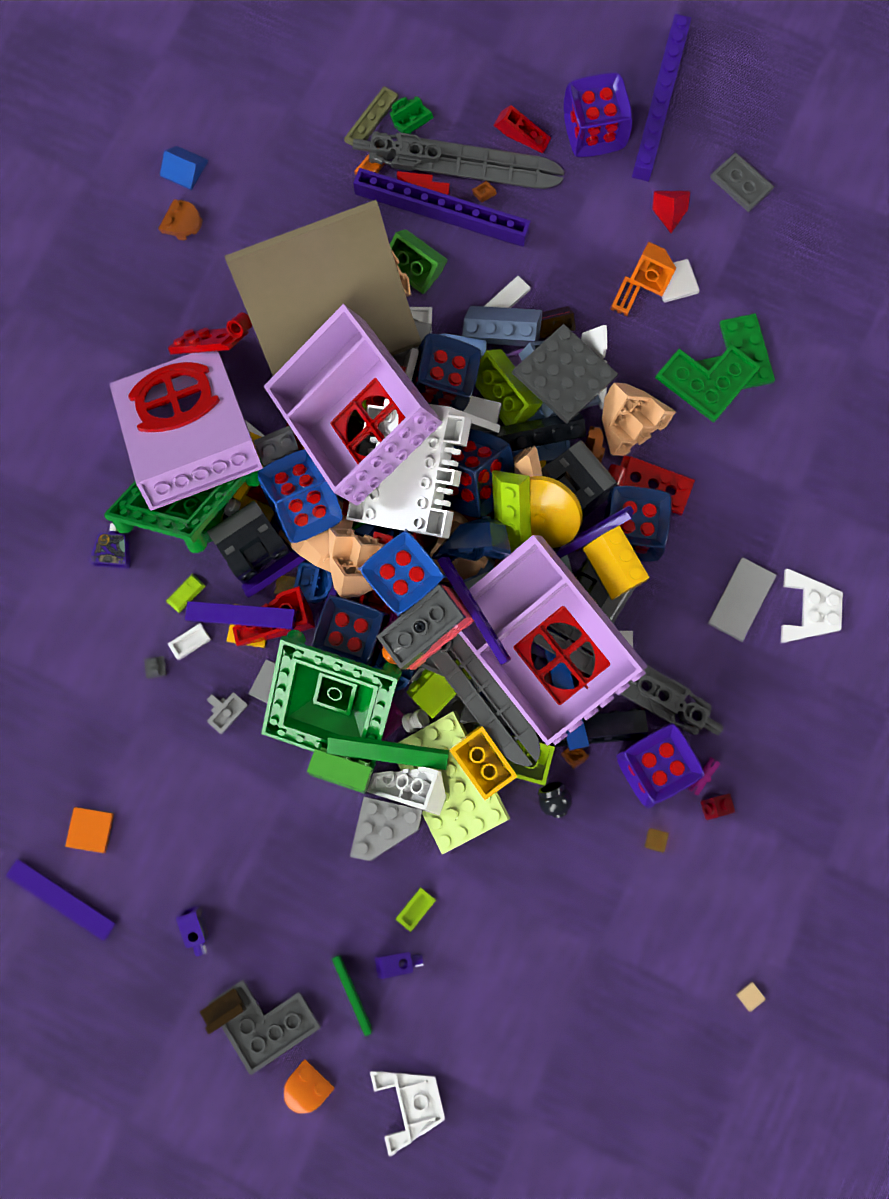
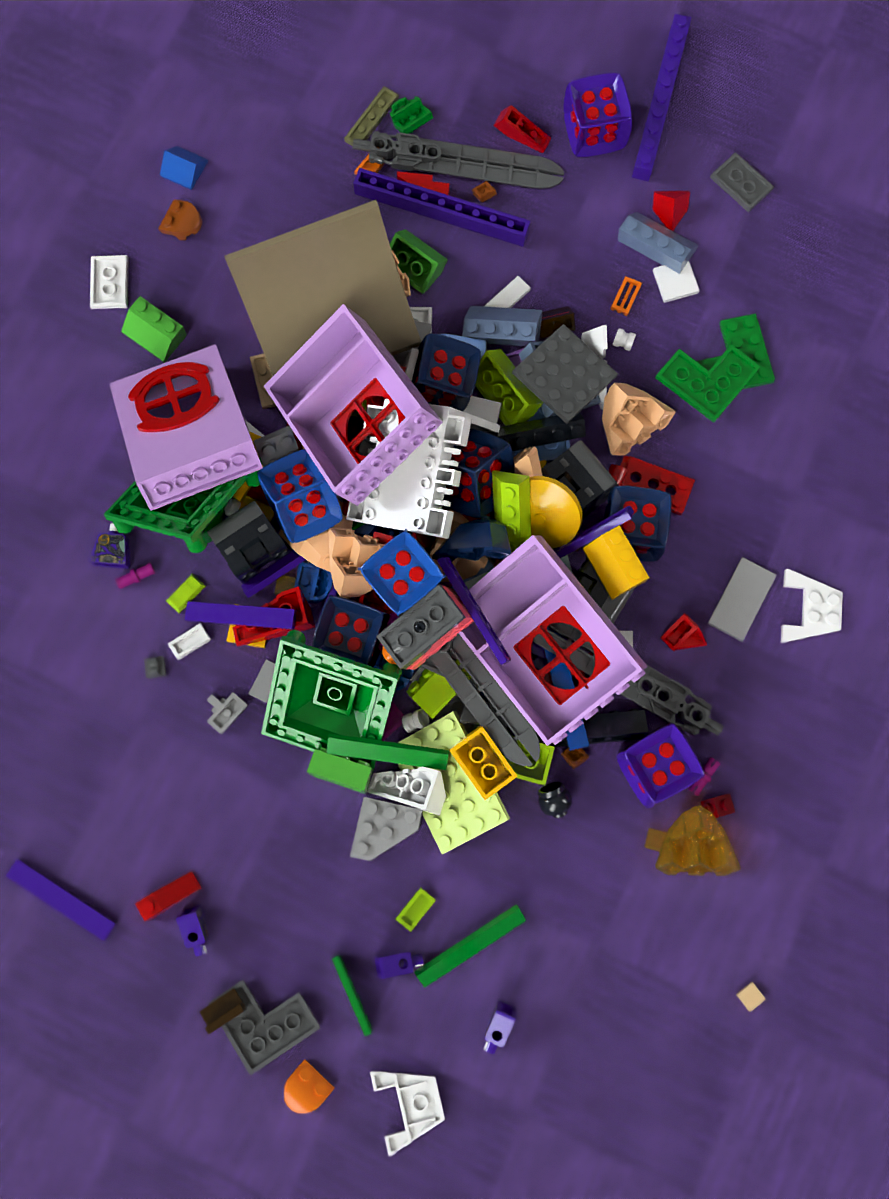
(89, 830): orange tile -> none
(109, 282): none -> white tile
(135, 576): none -> magenta pin
(153, 329): none -> bright green slope
(168, 896): none -> red slope
(213, 339): red hinge -> none
(262, 376): none -> tan tile
(470, 946): none -> green tile
(501, 1020): none -> torso
(595, 441): dark orange slope -> none
(624, 339): none -> white wheel
(653, 269): orange slope -> none
(656, 242): none -> sand blue slope
(683, 634): none -> red slope
(697, 846): none -> clear yellow brick

